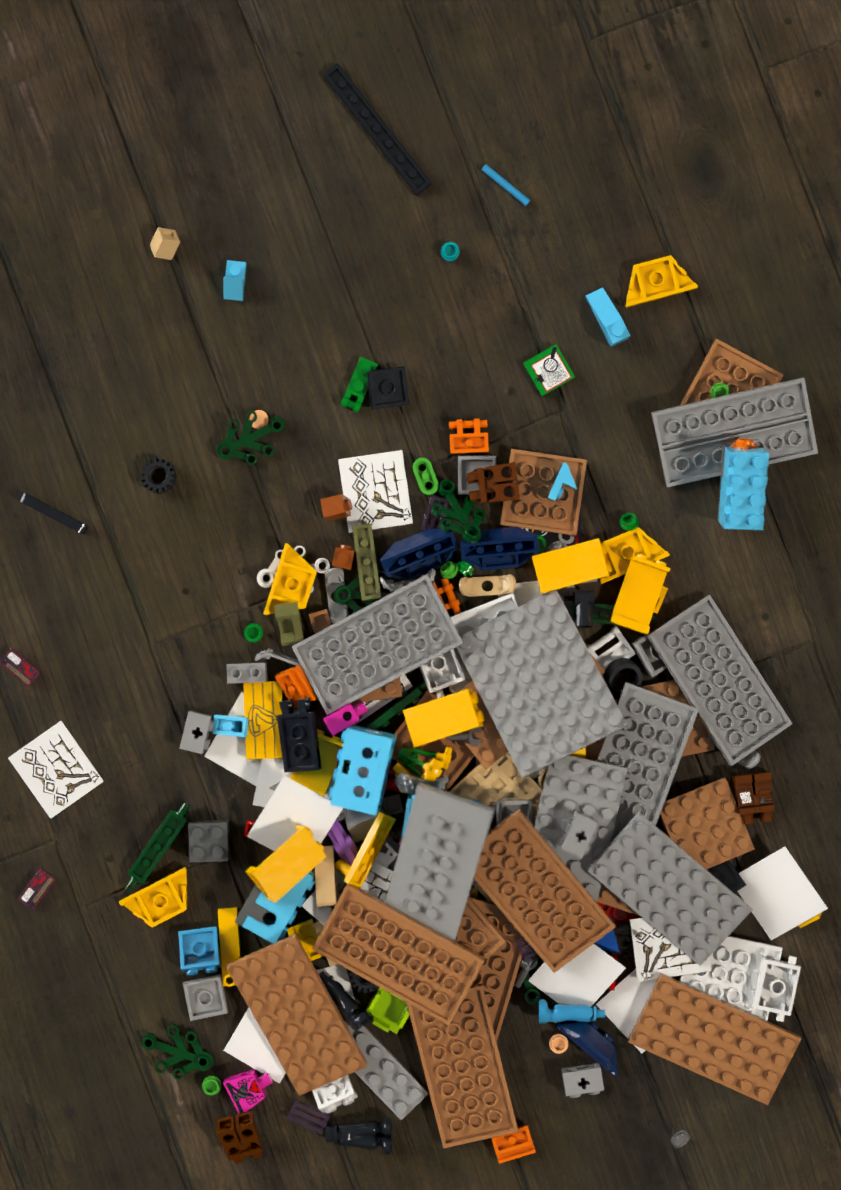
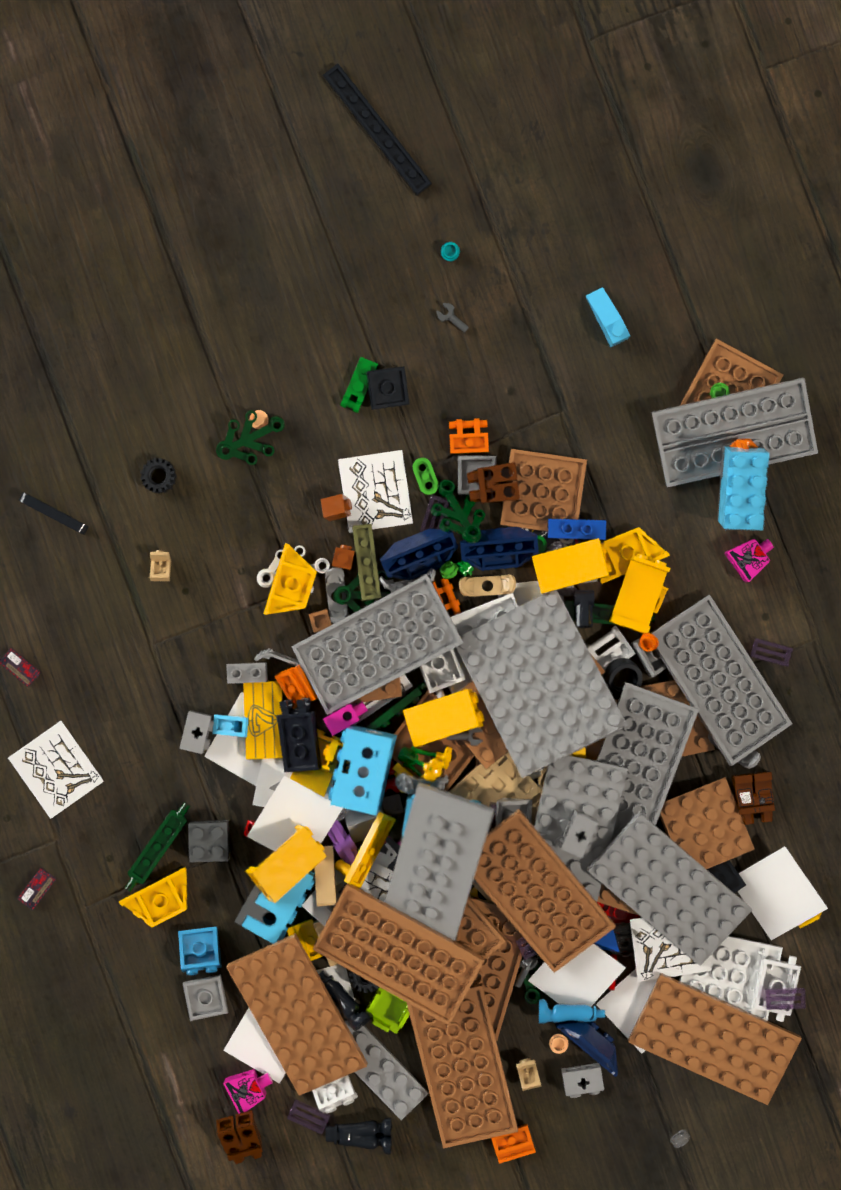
(160, 566): none -> tan bracket
(164, 243): tan panel -> none
(180, 1052): dark green plant -> none
(211, 1085): bright green plate -> none
(229, 941): yellow piece -> none
(234, 280): medium azure slope -> none
(253, 632): green plate -> none
(289, 623): olive panel -> none
(329, 753): none -> yellow plate
(451, 317): none -> dark grey bar
(506, 185): dark azure bar -> none
(528, 1074): none -> tan bracket
(549, 370): tile -> none
(563, 478): medium azure slope -> none
(576, 529): none -> blue plate
(629, 521): green plate -> none
(648, 642): none -> orange plate
(657, 280): yellow wing -> none
(749, 558): none -> dark pink torso
(768, 998): none -> clear purple tile
(787, 656): none -> clear purple tile

